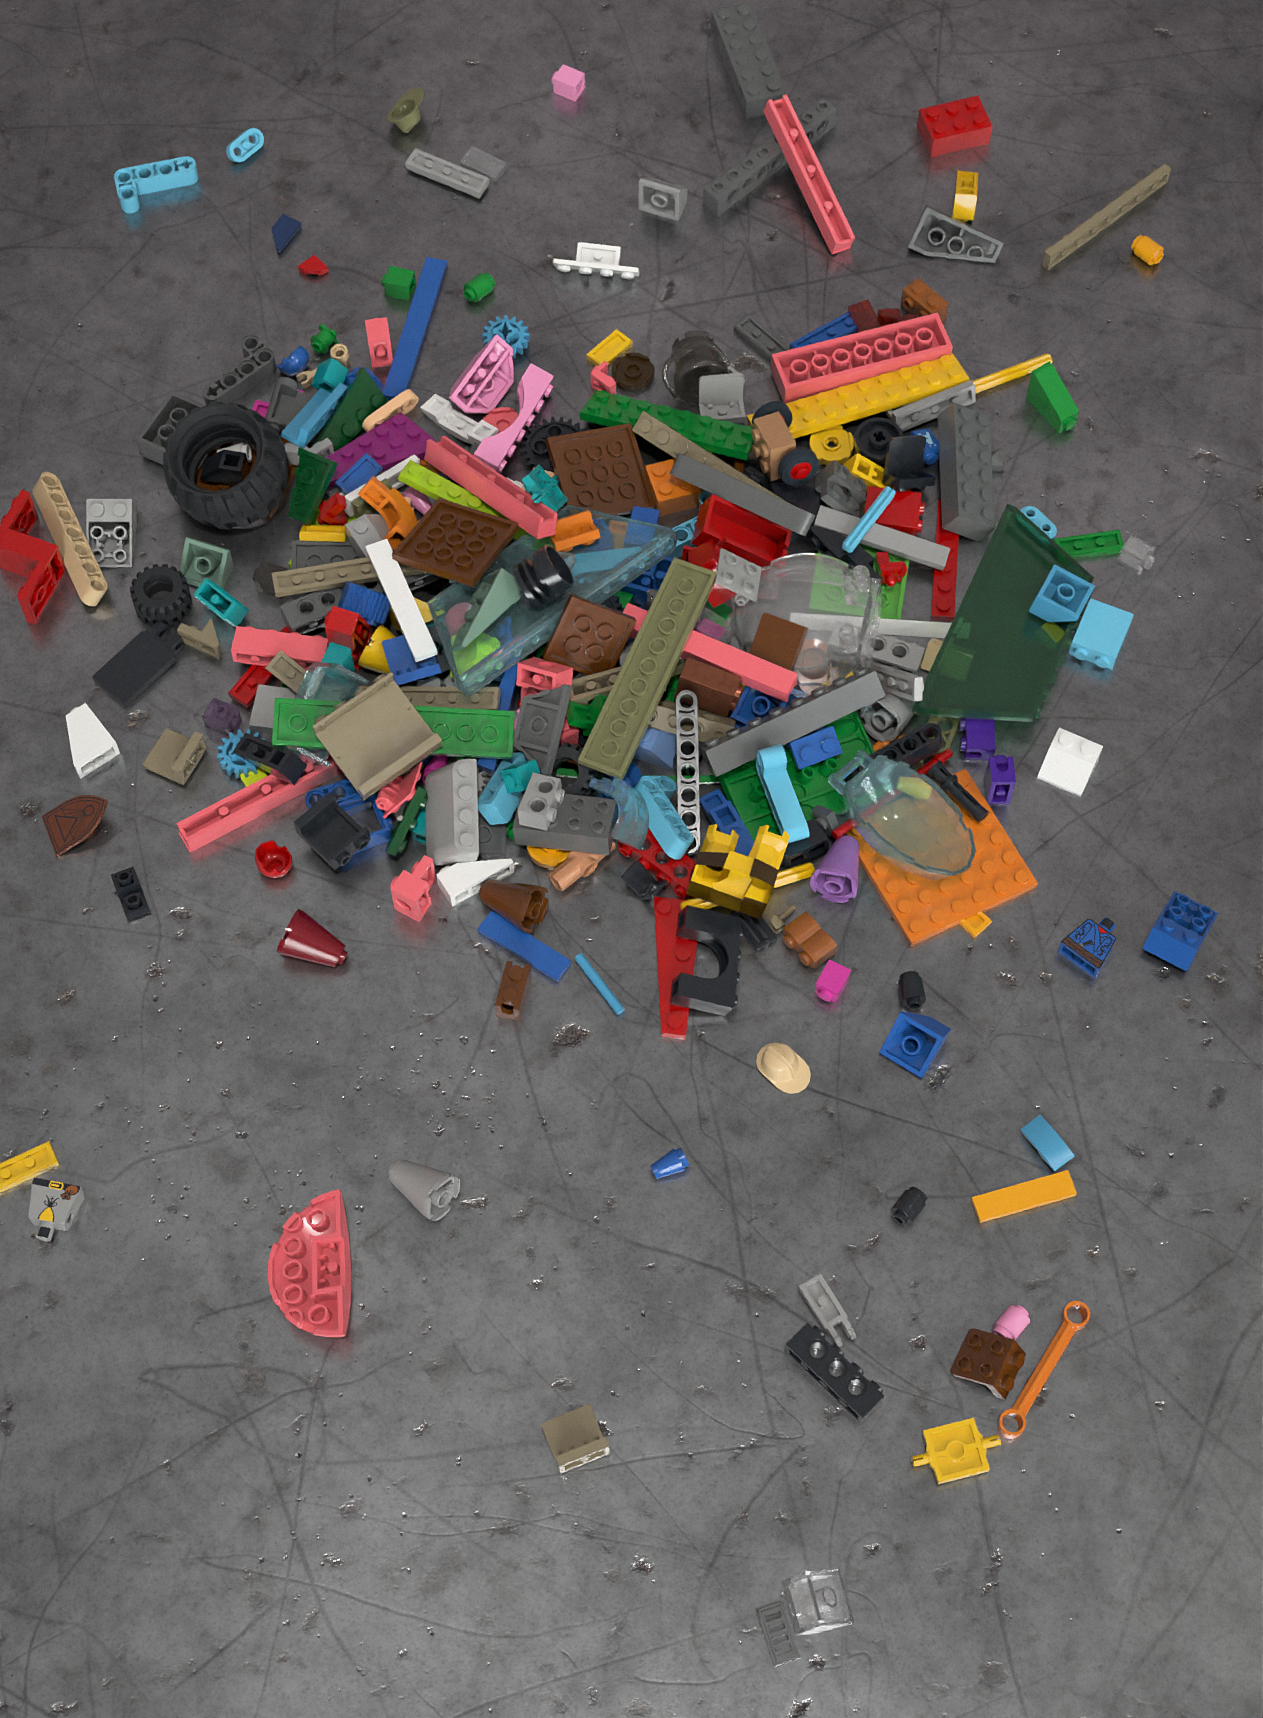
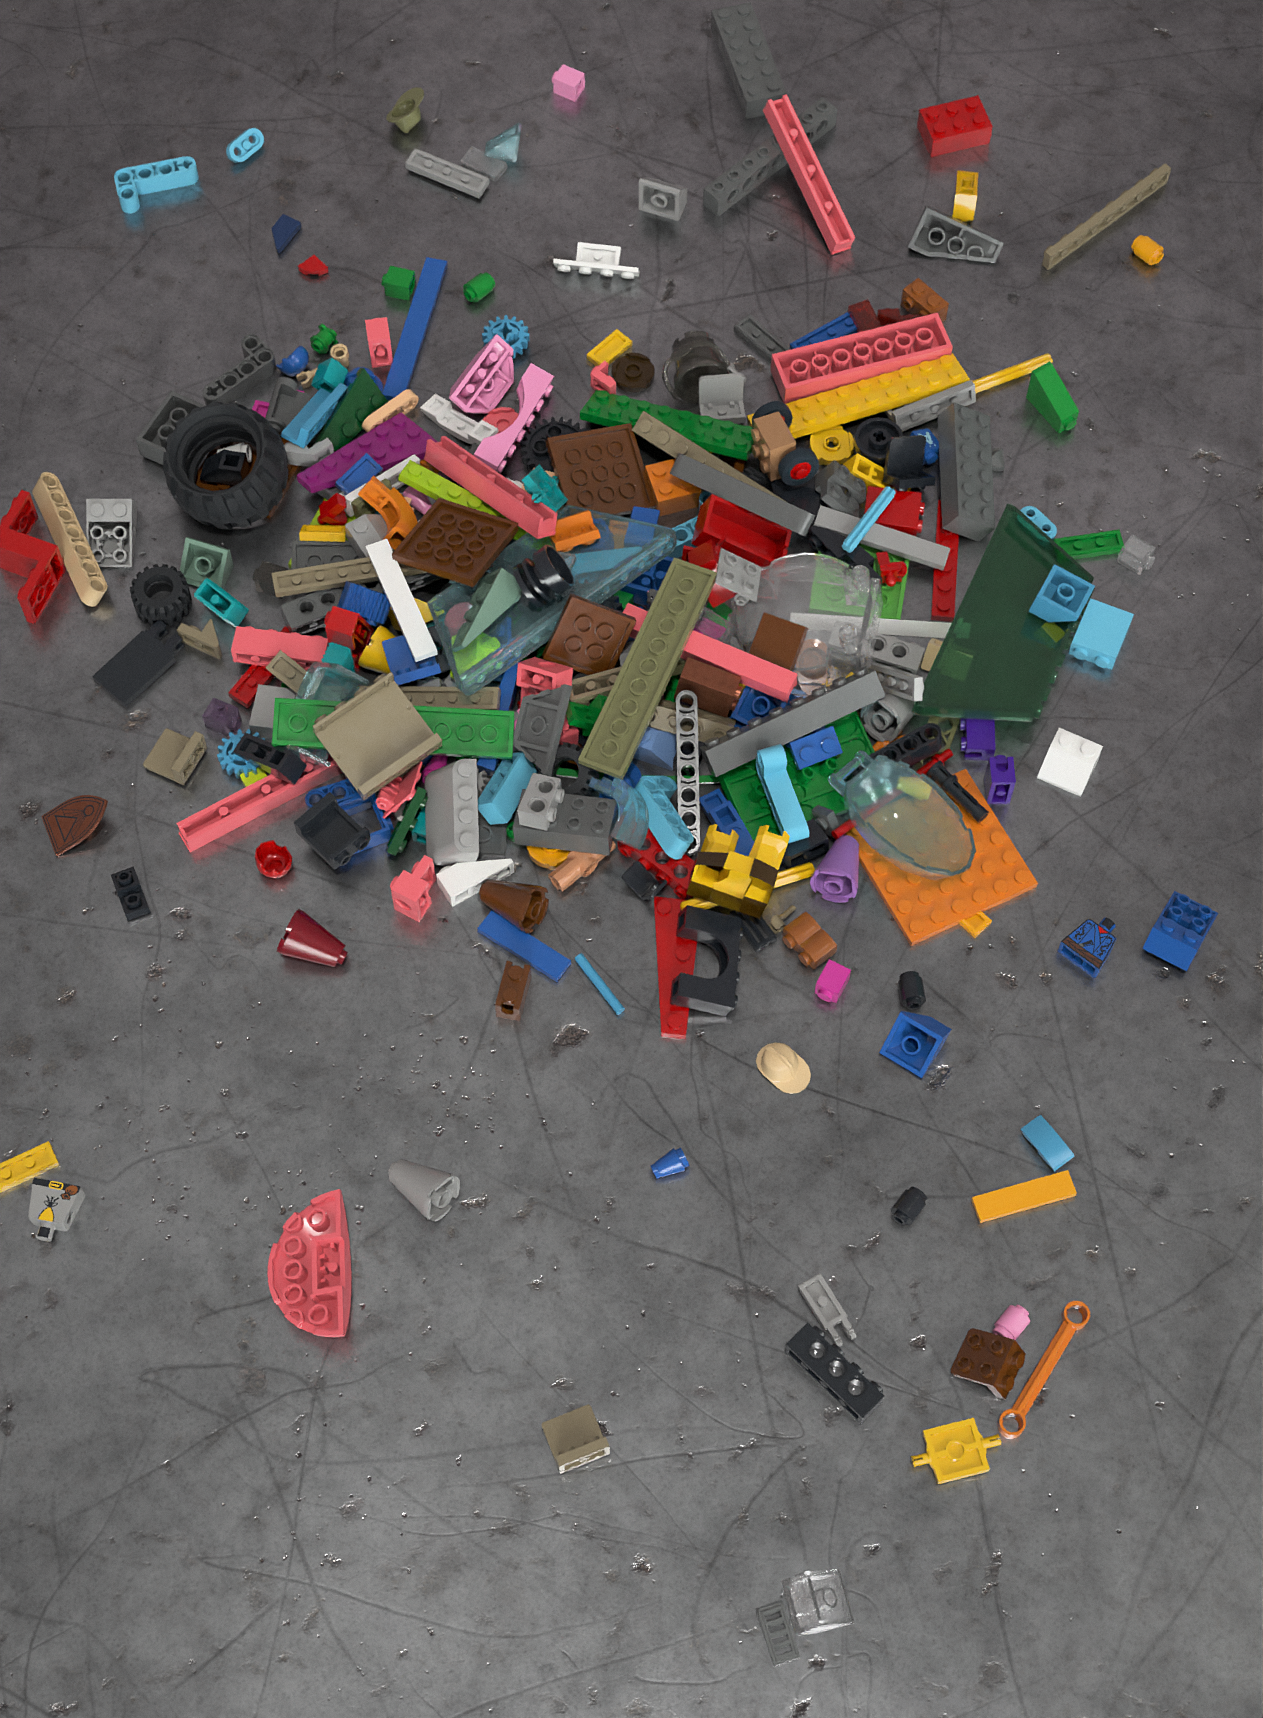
(89, 741): white slope -> none
(311, 484): dark green wing -> none
(505, 144): none -> clear light blue slope
(518, 775): teal brick -> none

